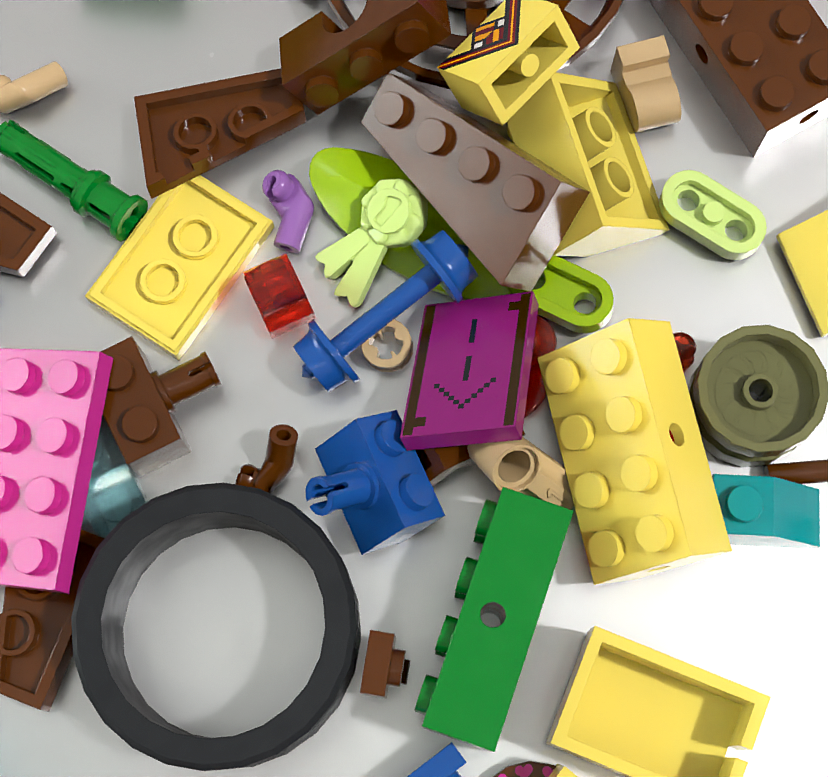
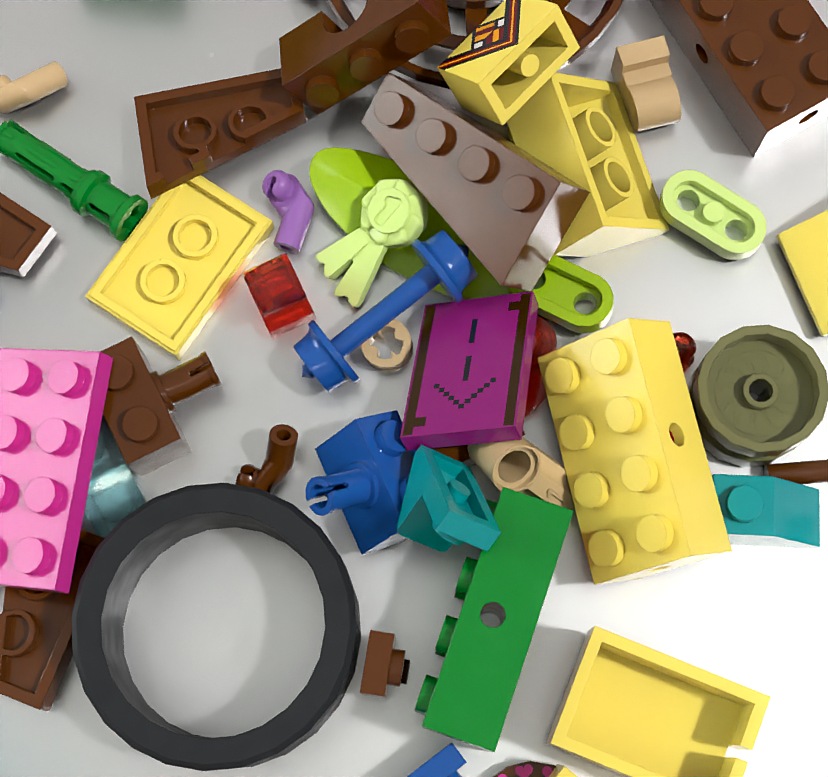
(445, 504): none -> teal slope

